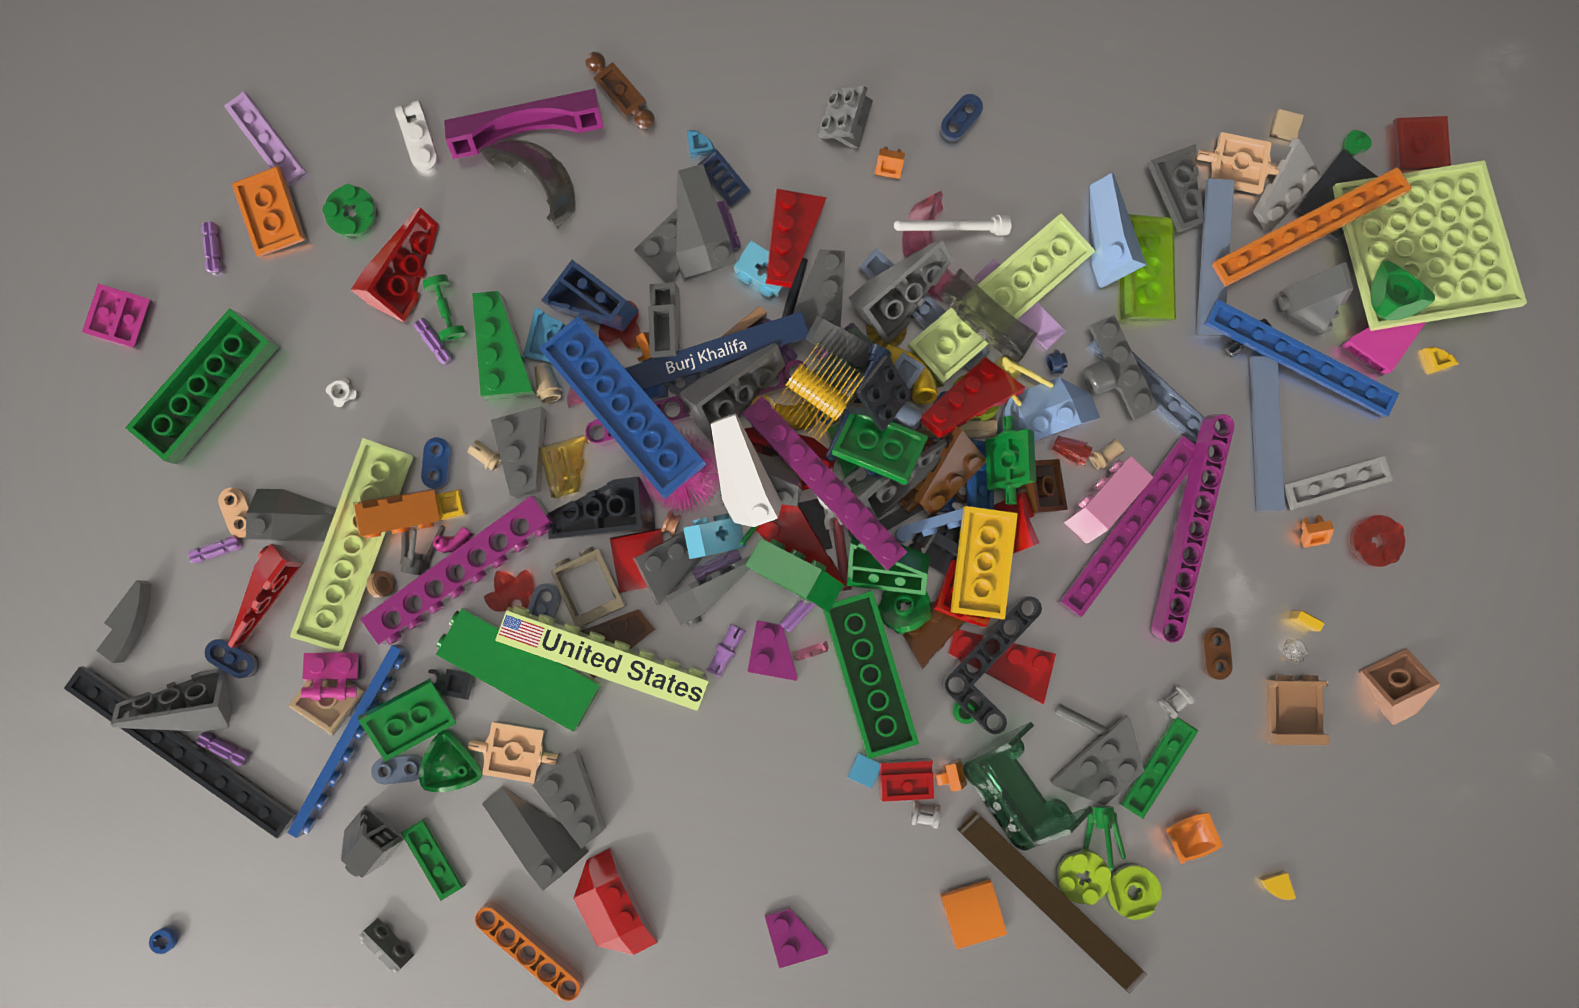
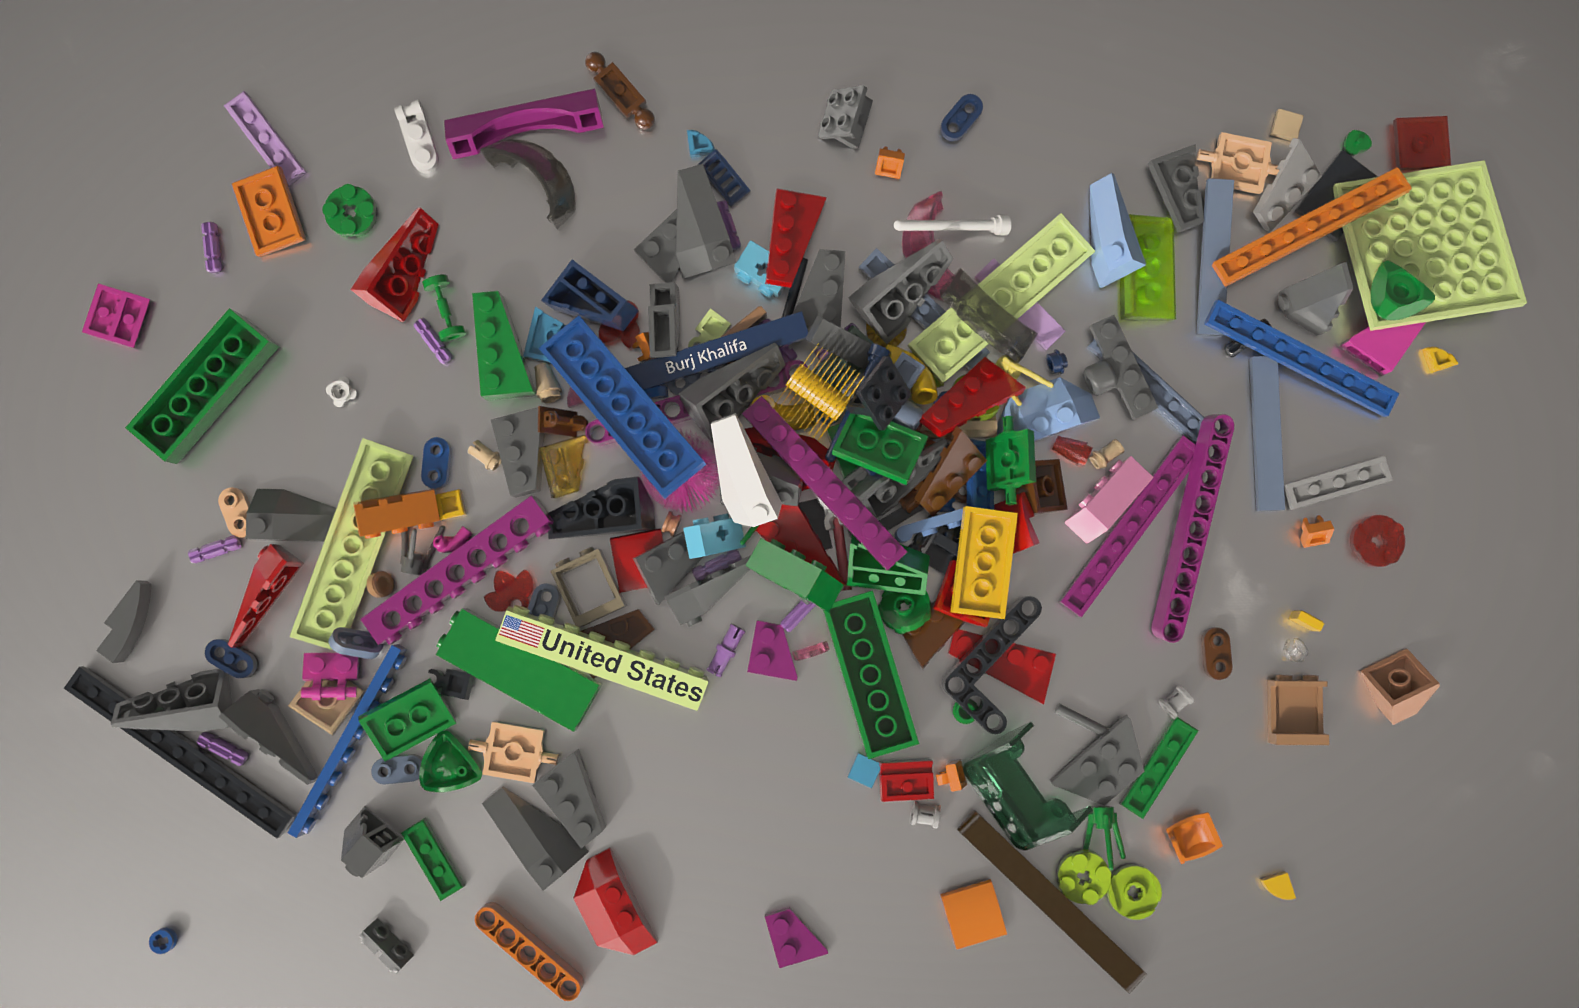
(262, 720): none -> dark grey wedge
(354, 643): none -> sand blue plate
(560, 421): none -> reddish brown hinge
(710, 328): none -> yellowish green plate

